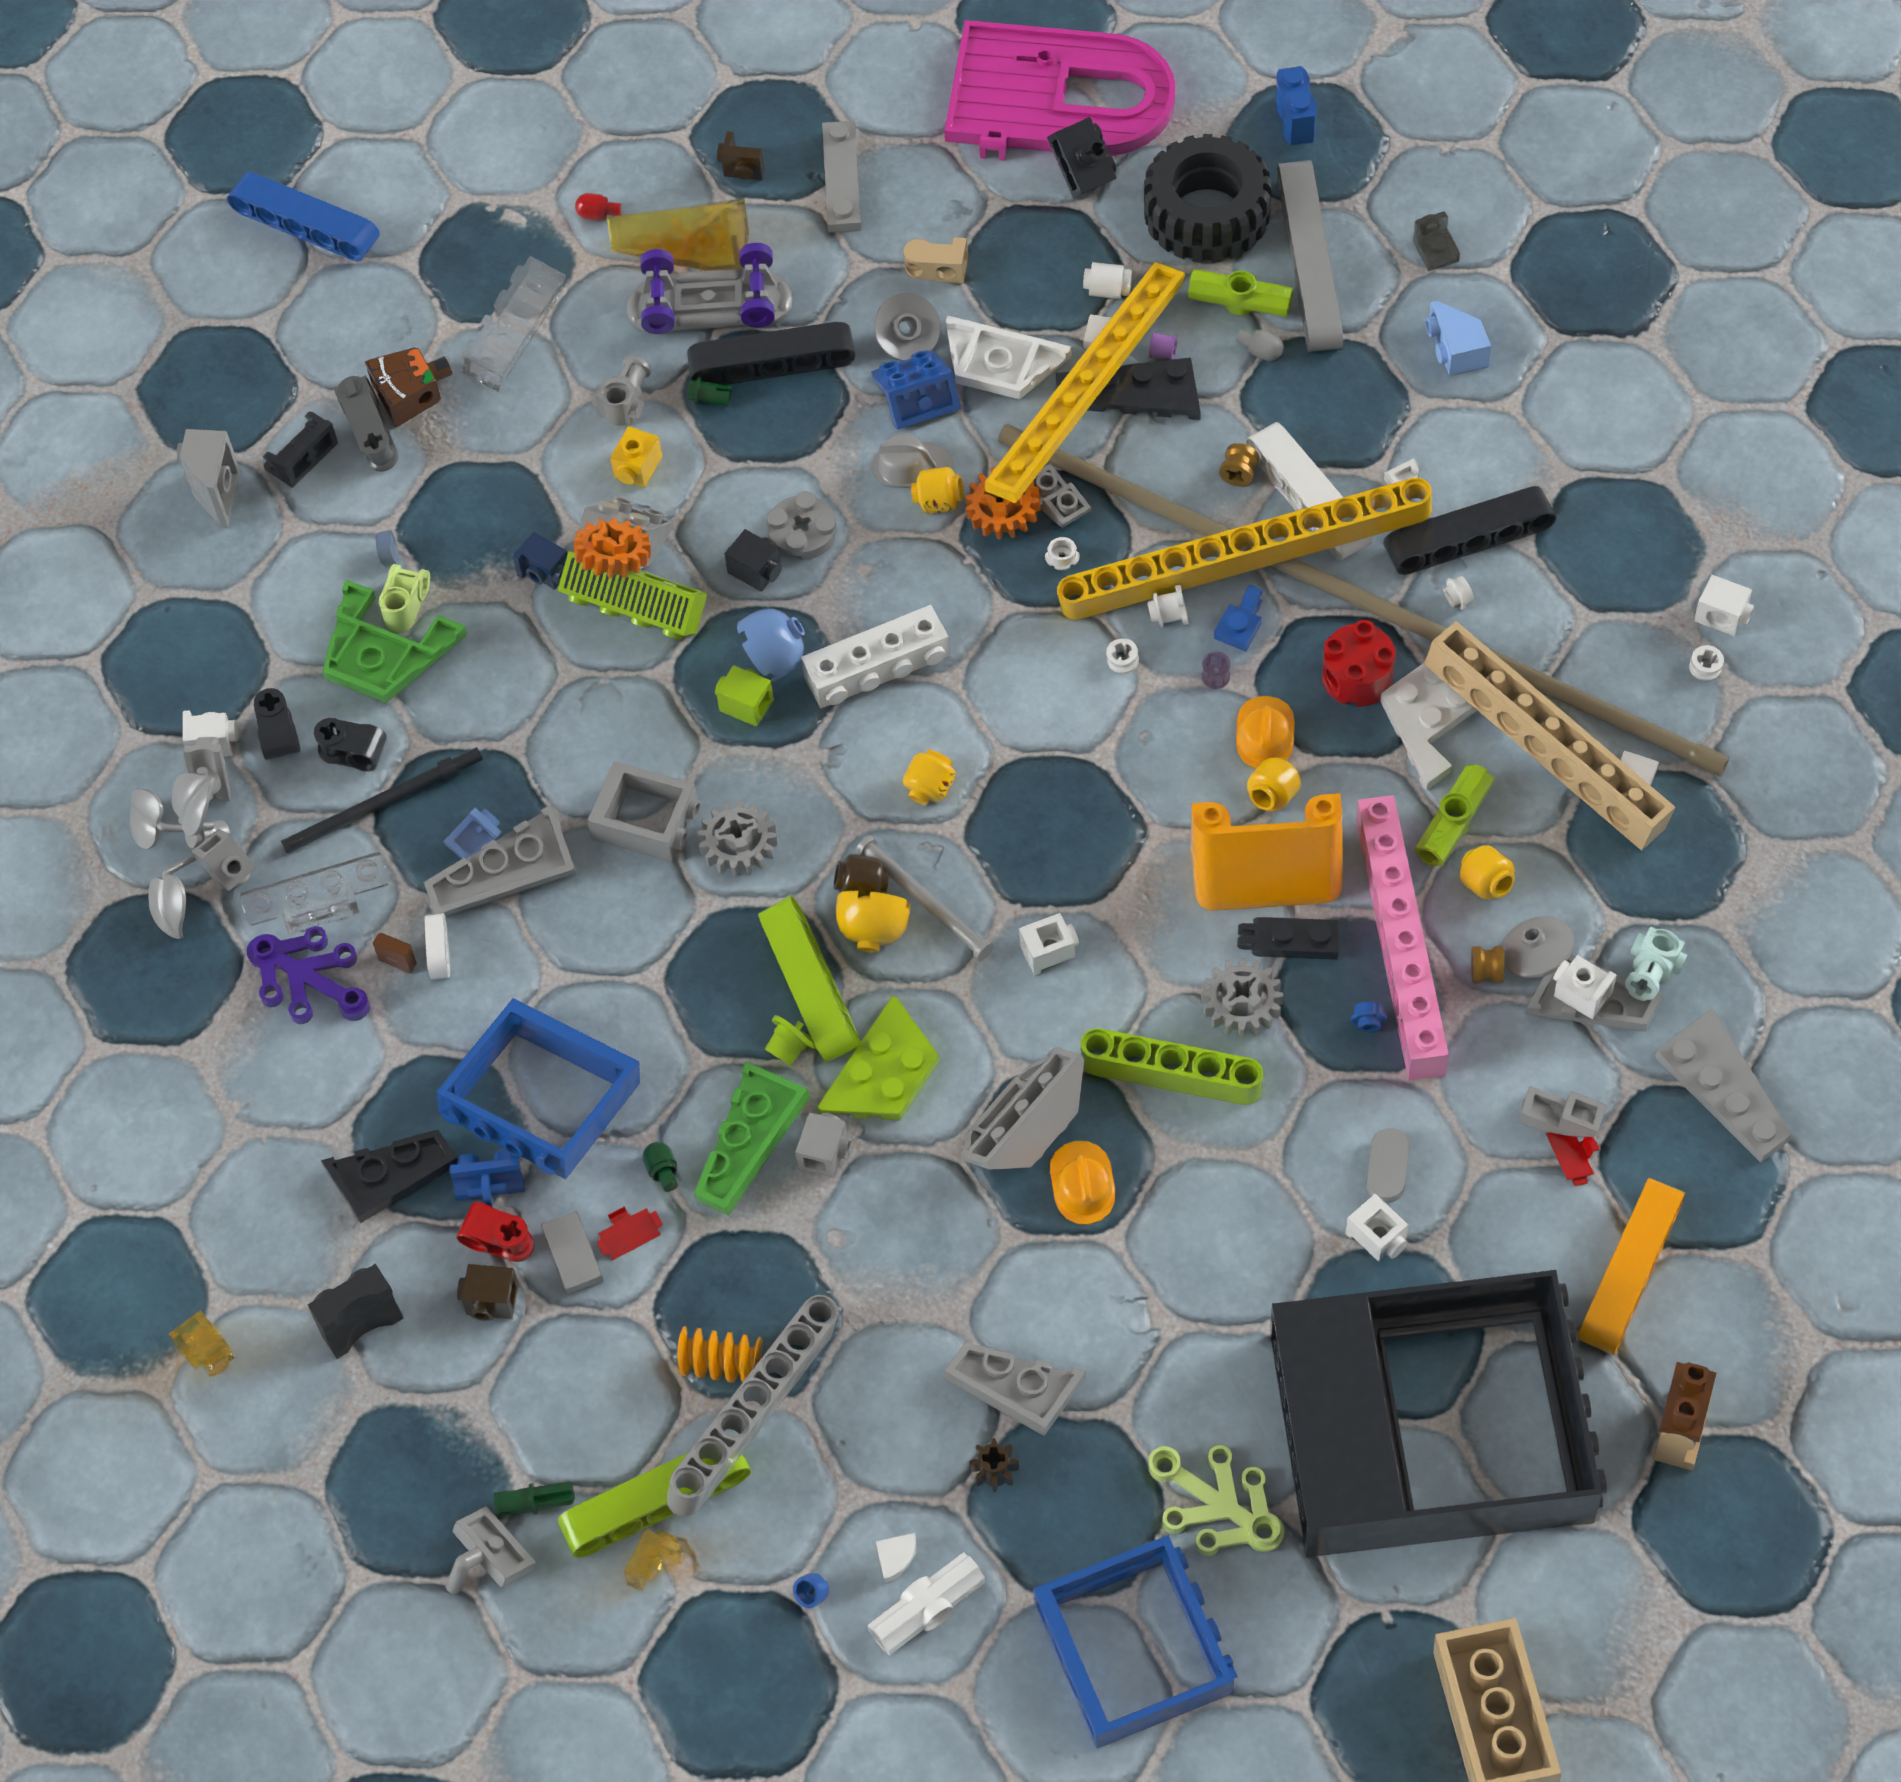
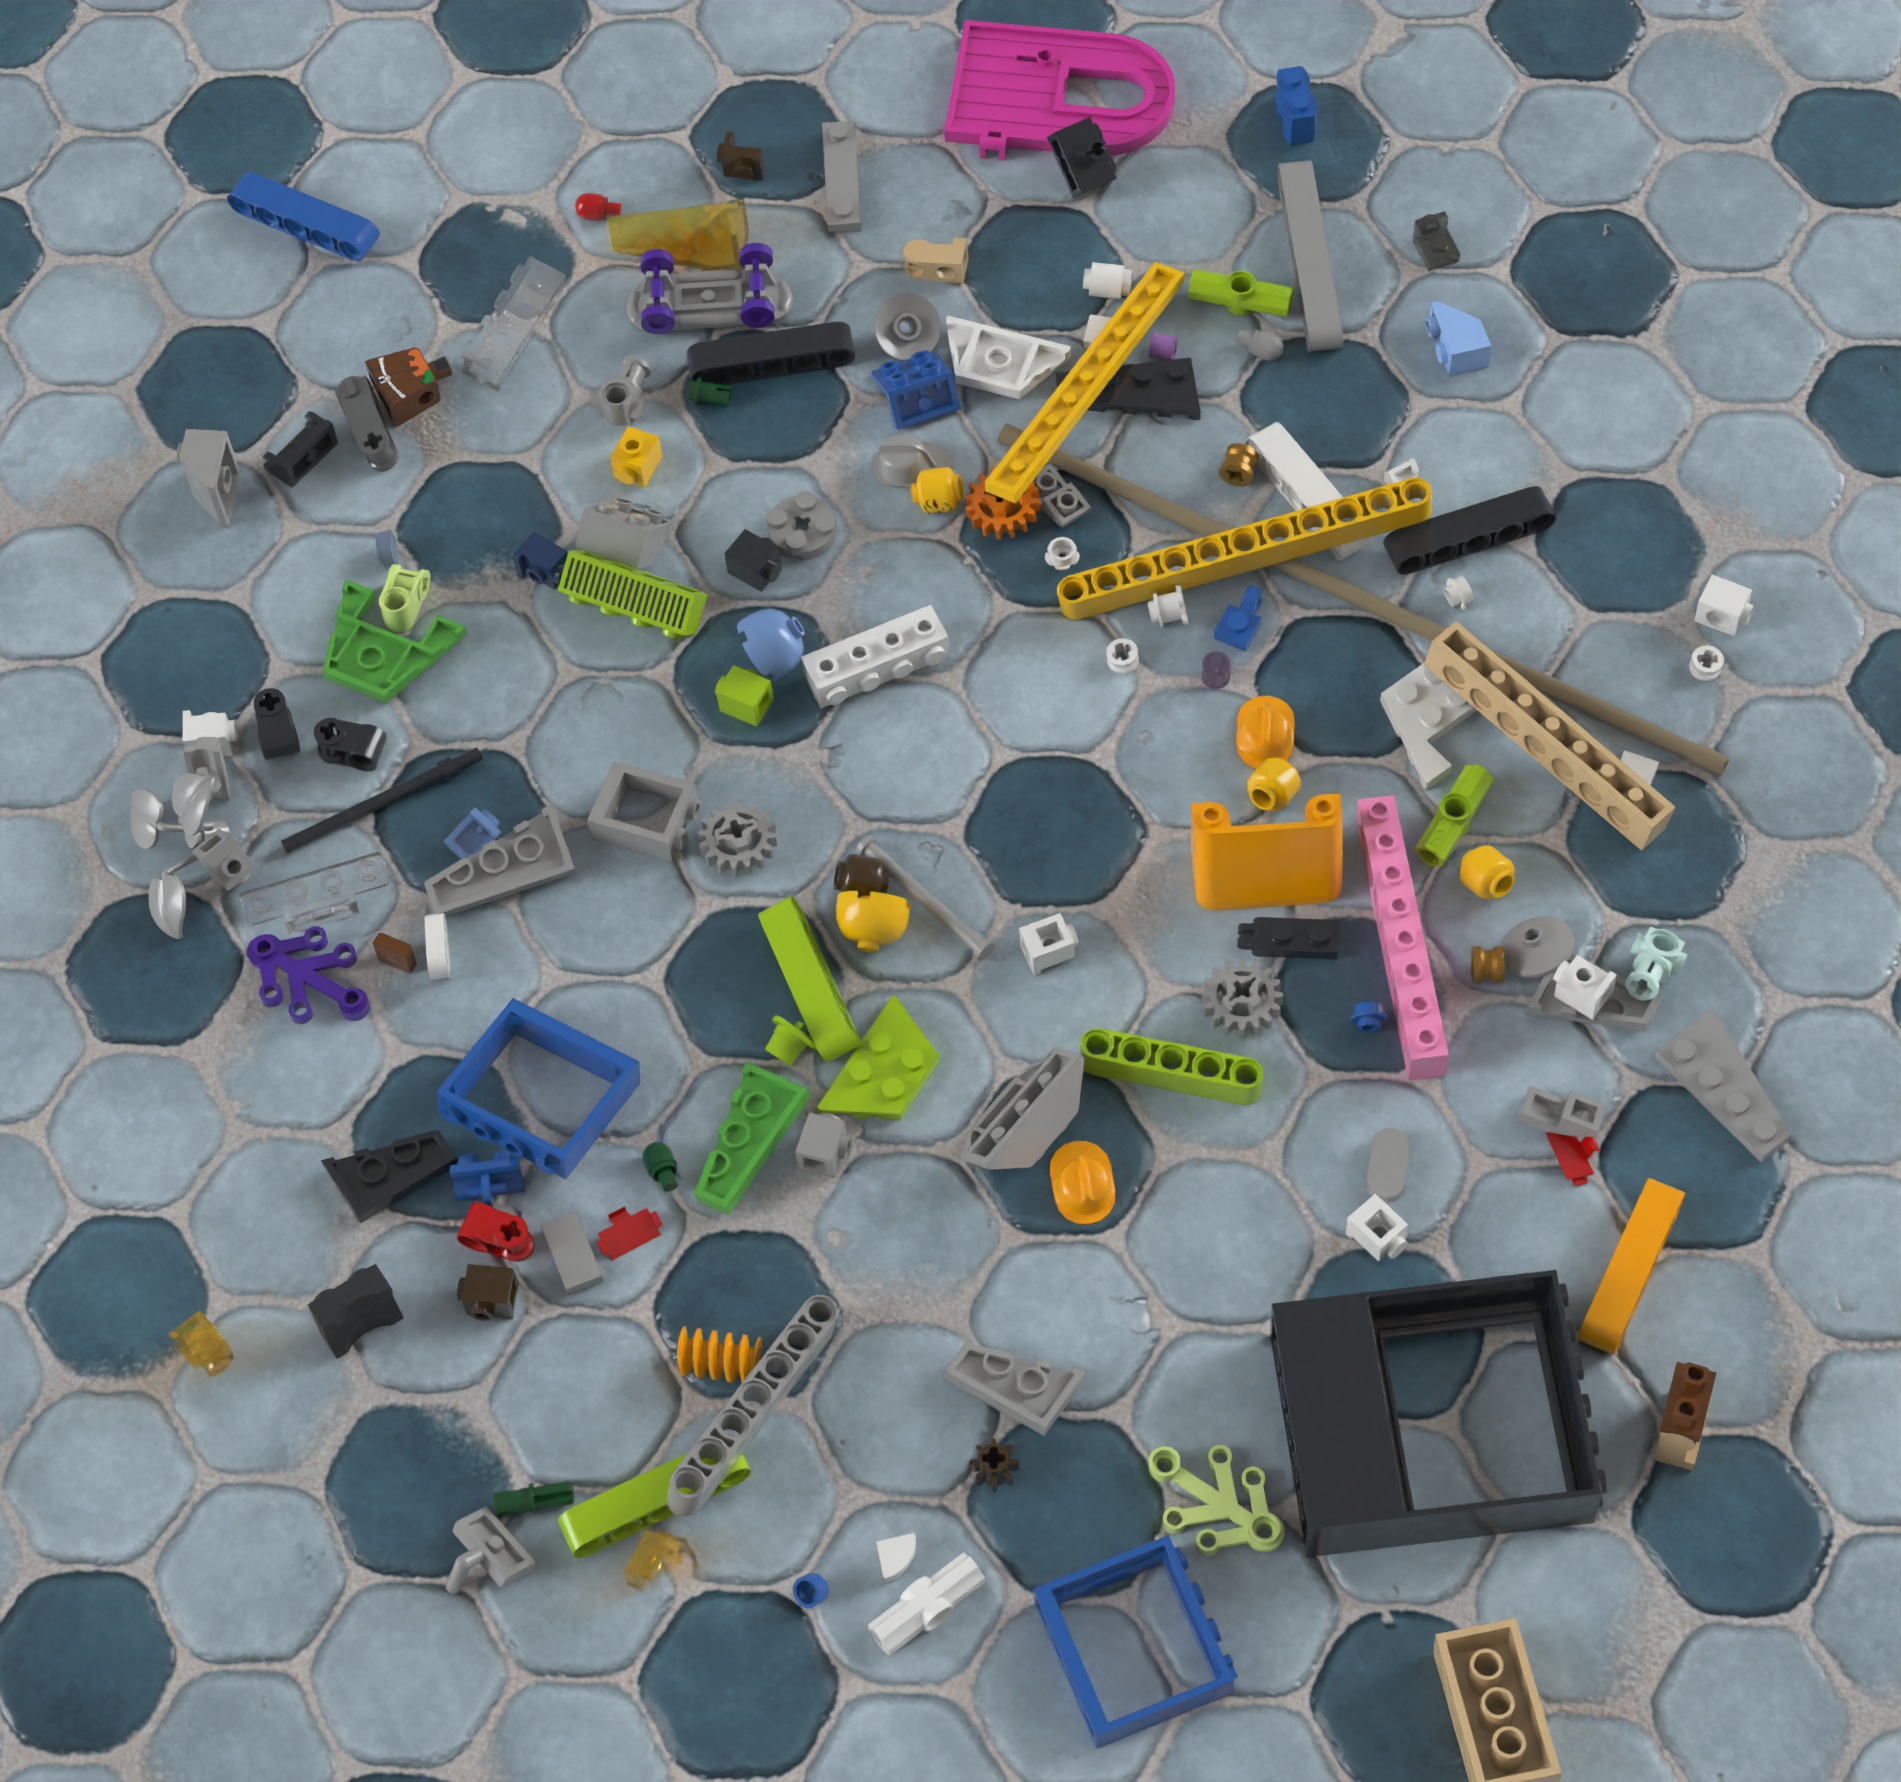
(612, 548): orange gear -> none
(929, 777): yellow head -> none
(1203, 165): black tyre -> none
(1358, 664): red brick -> none

